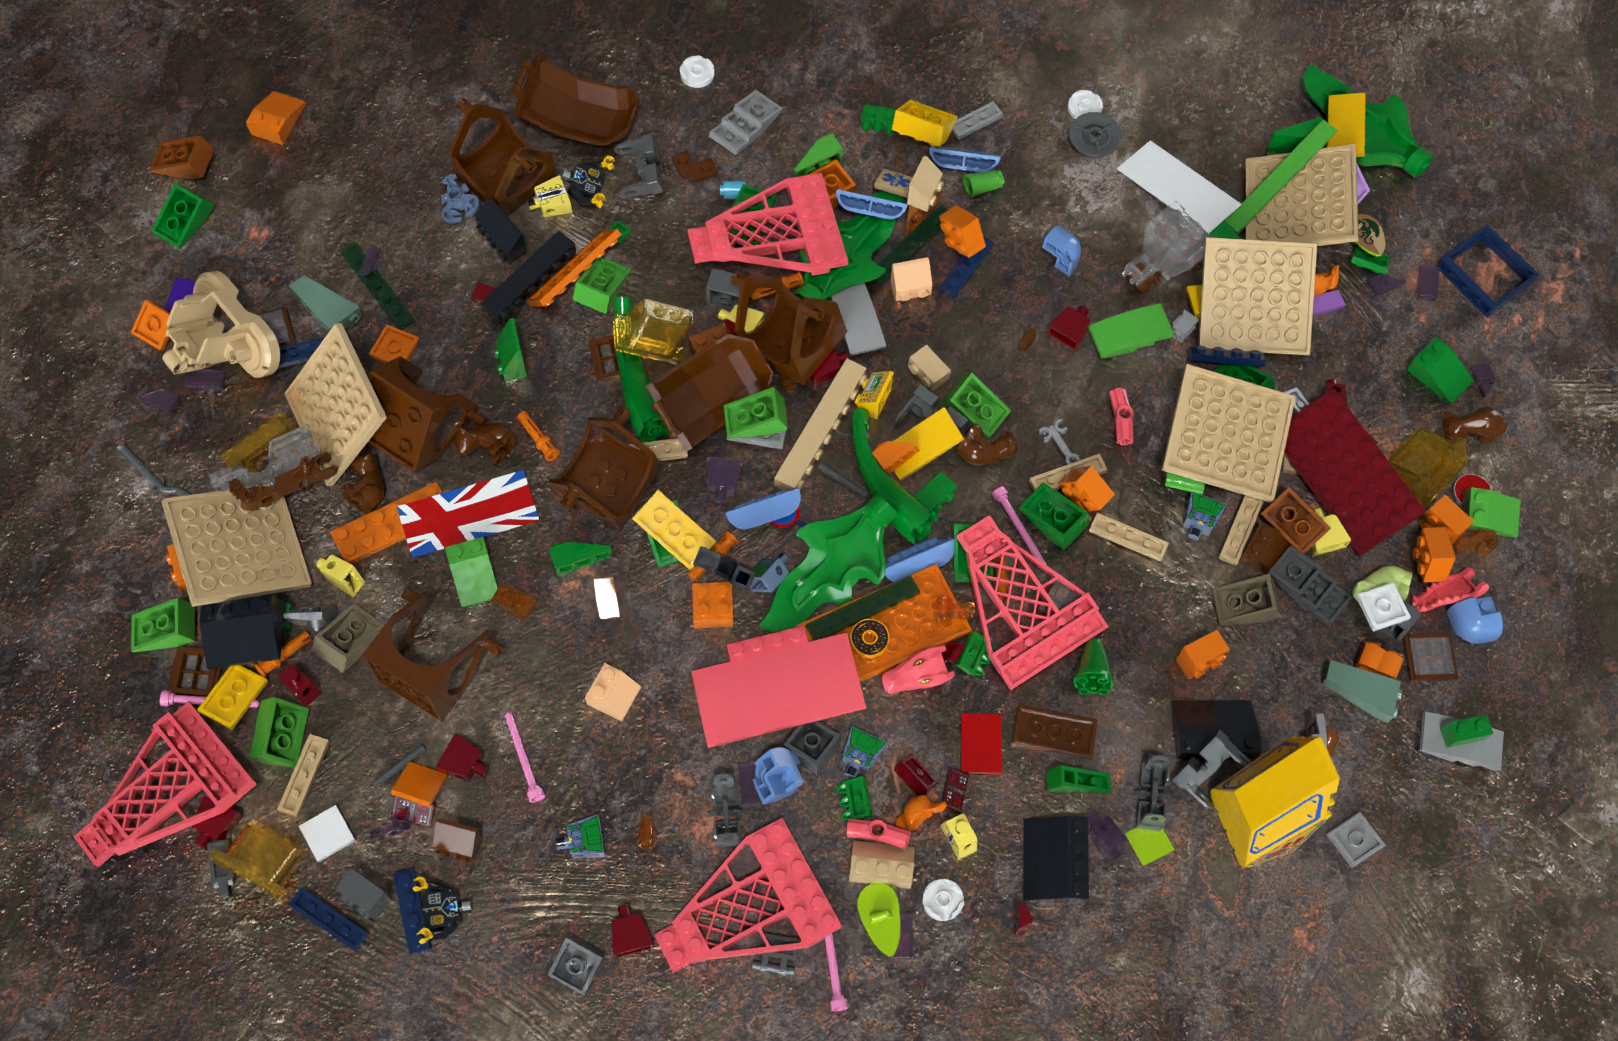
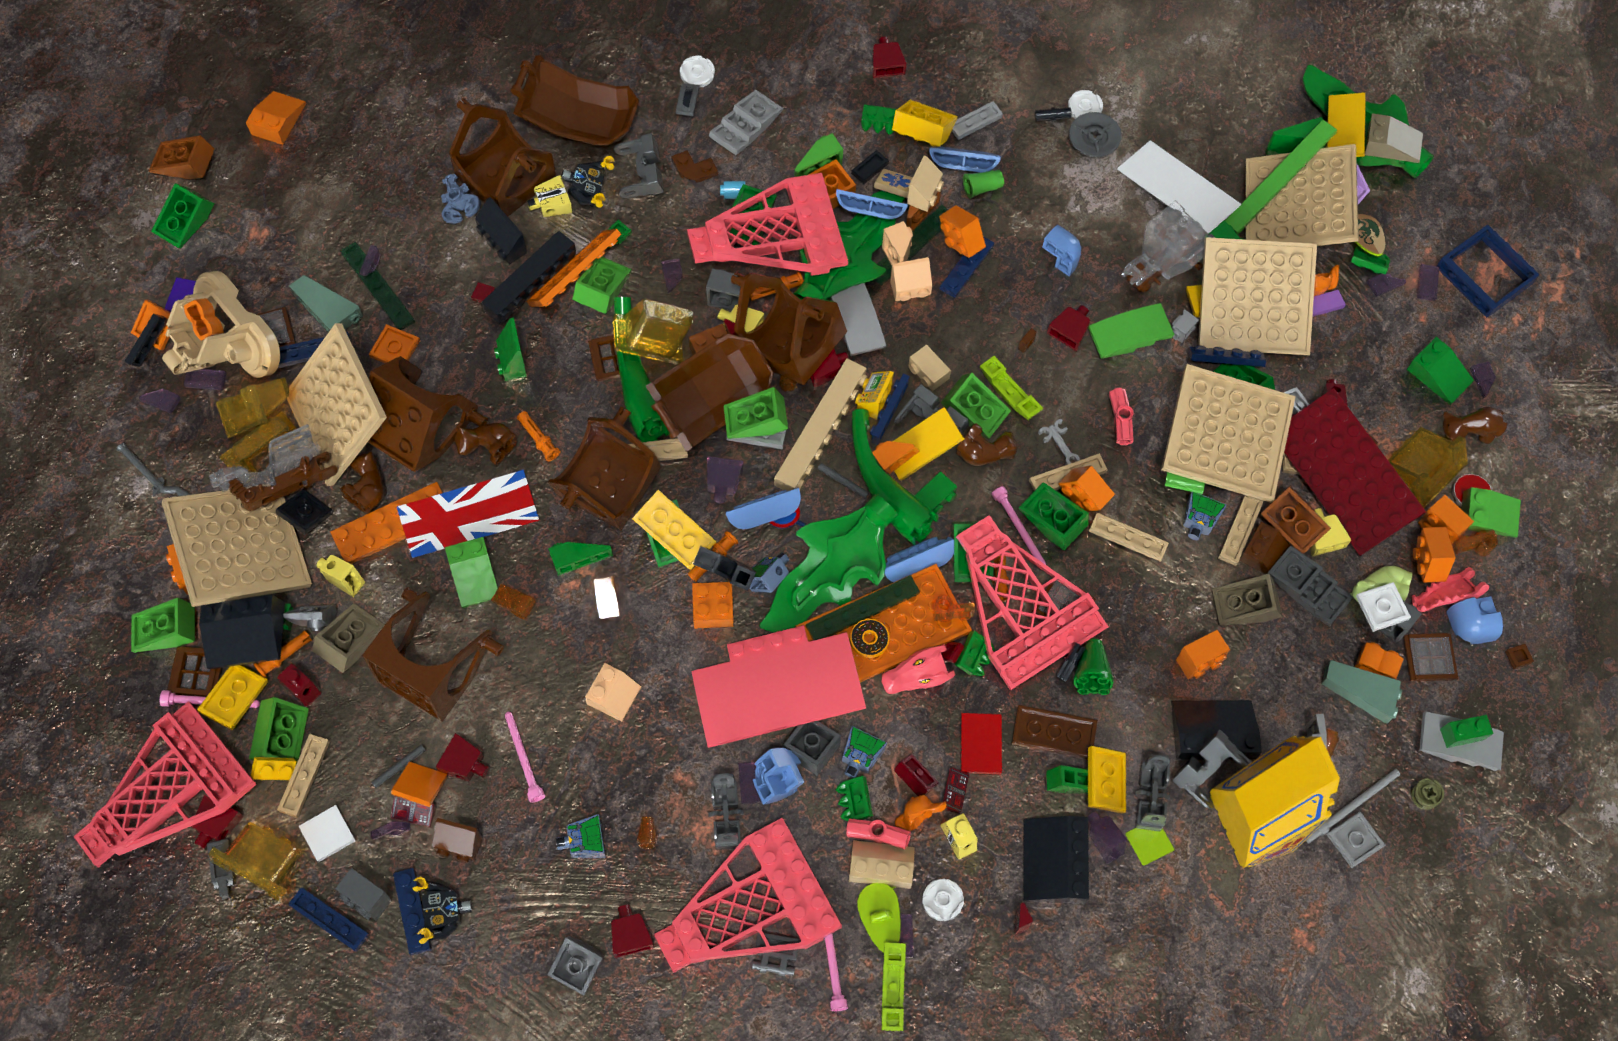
(146, 340): none -> black tile
(203, 317): none -> orange brick
(251, 406): none -> clear yellow windscreen
(272, 768): none -> yellow plate
(304, 511): none -> black plate
(672, 273): none -> clear purple tile
(687, 99): none -> dark grey slope
(870, 167): none -> black tile
(887, 59): none -> dark red torso
(892, 403): none -> dark blue plate
(893, 986): none -> lime slope
(897, 242): none -> light nougat slope
(1008, 389): none -> lime slope
(1053, 114): none -> black pin
(1070, 662): none -> black axle
(1106, 779): none -> yellow tile
(1324, 828): none -> light grey bar
(1393, 139): none -> dark tan slope
(1427, 793): none -> olive wheel
(1519, 656): none -> reddish brown plate

